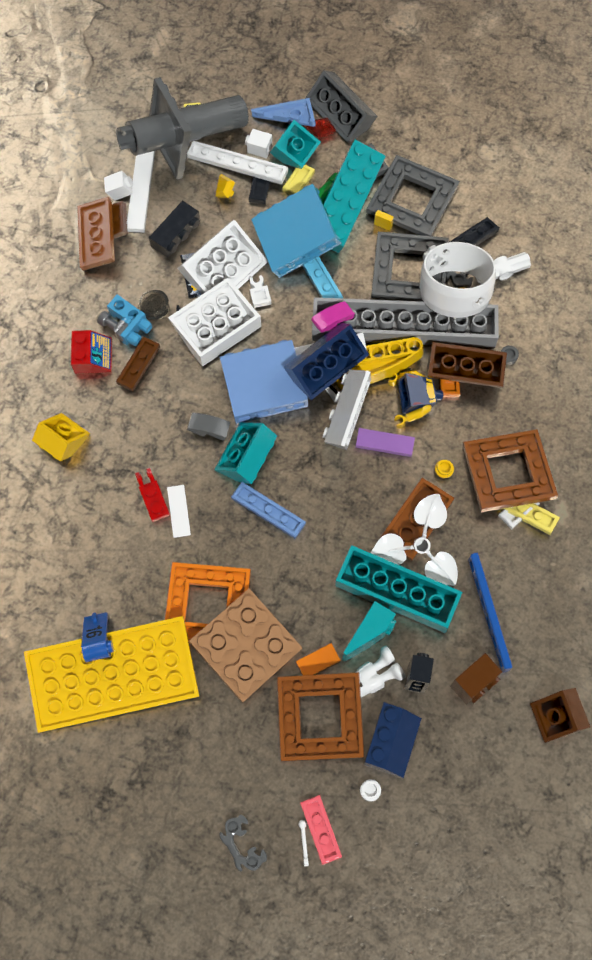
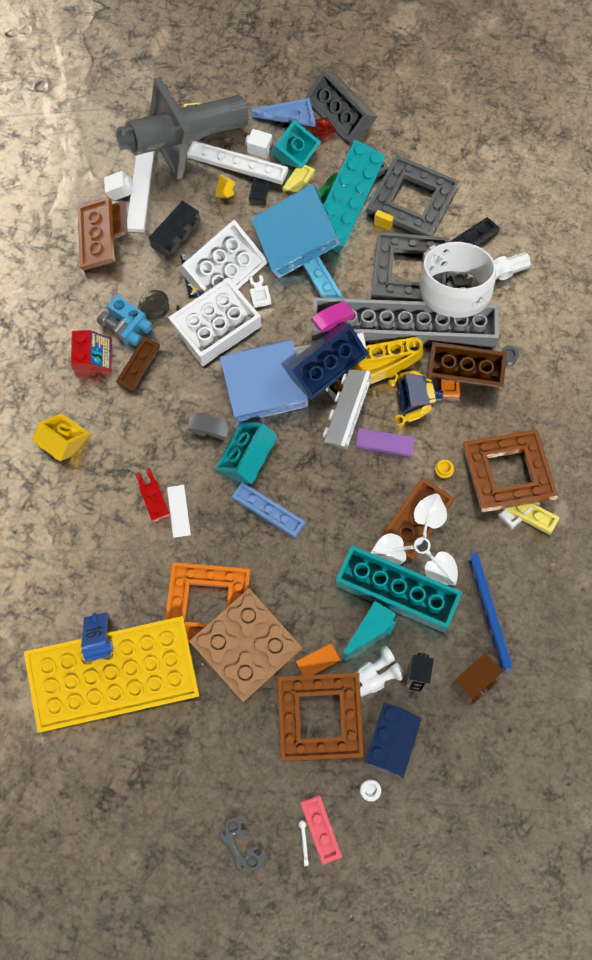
(560, 715): reddish brown slope -> none

